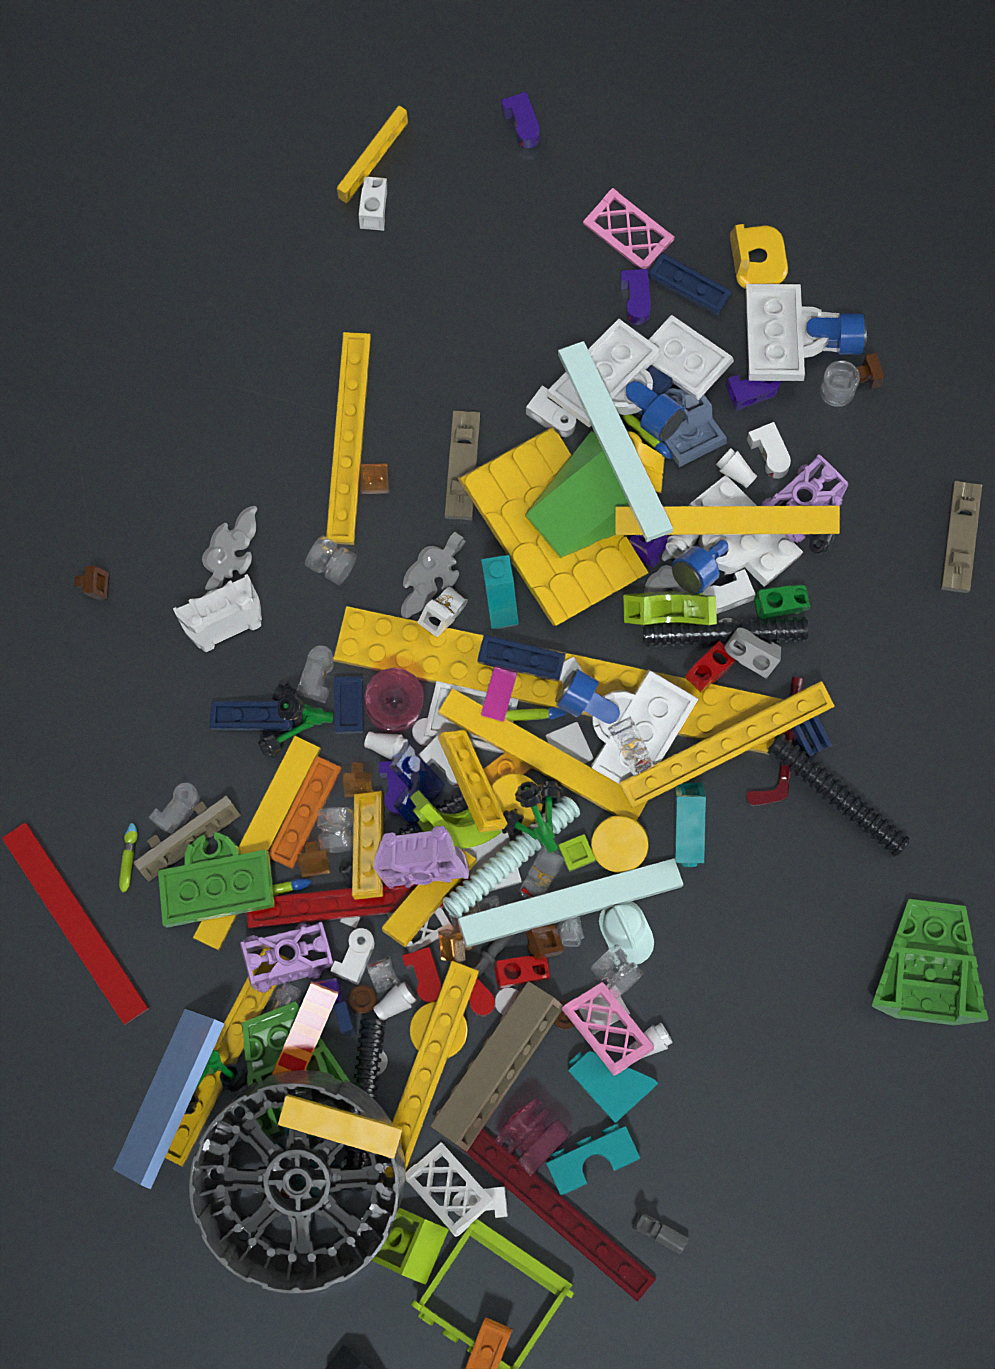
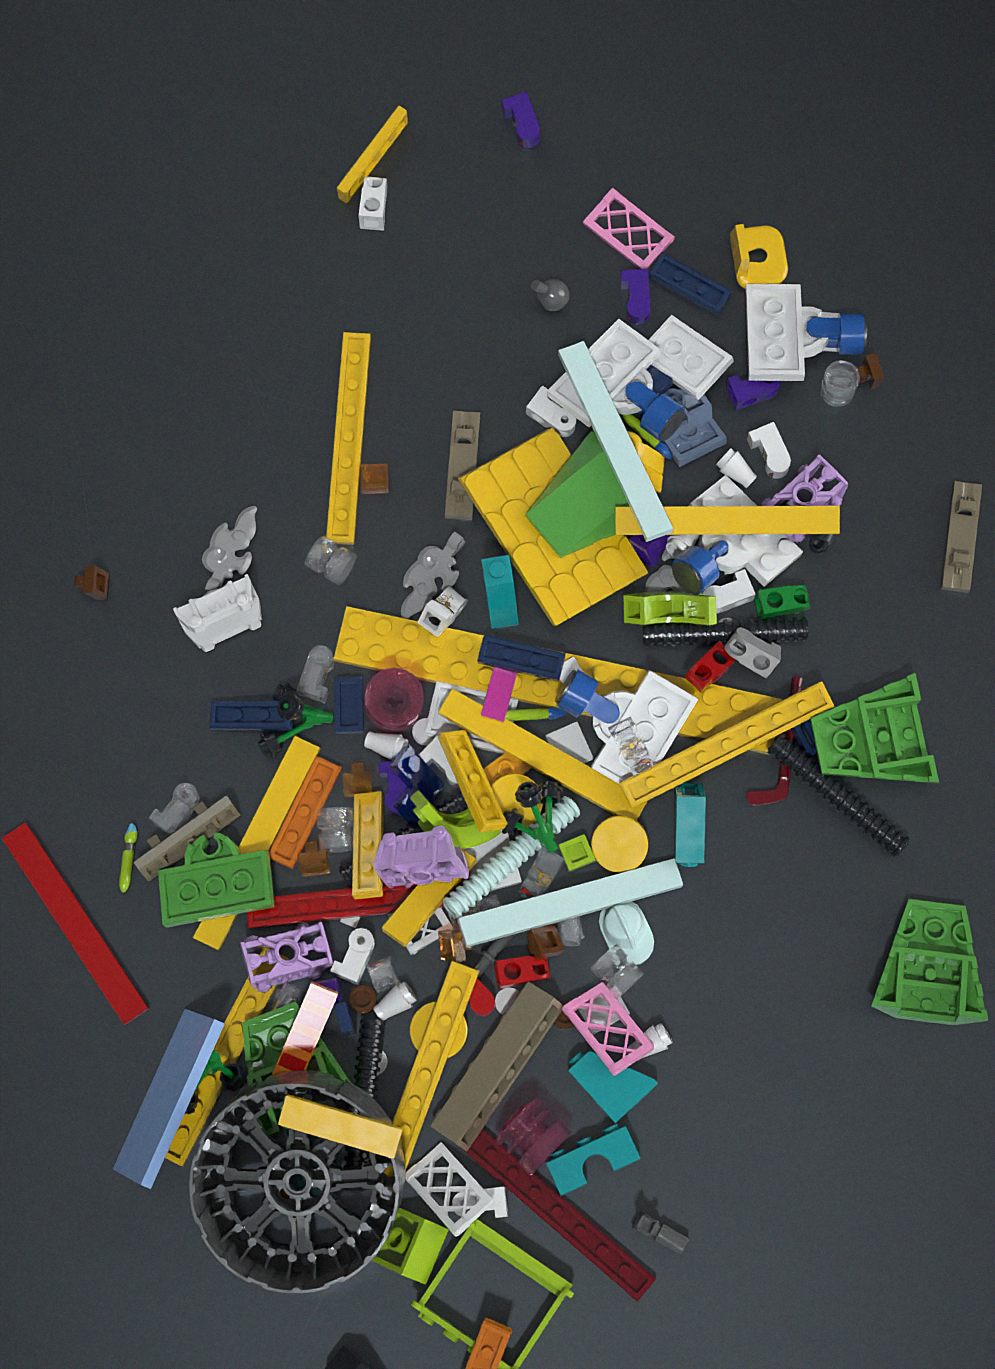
(296, 885): piece -> none
(426, 972): red leg -> none
(551, 293): none -> dark grey piece
(876, 736): none -> bright green wedge

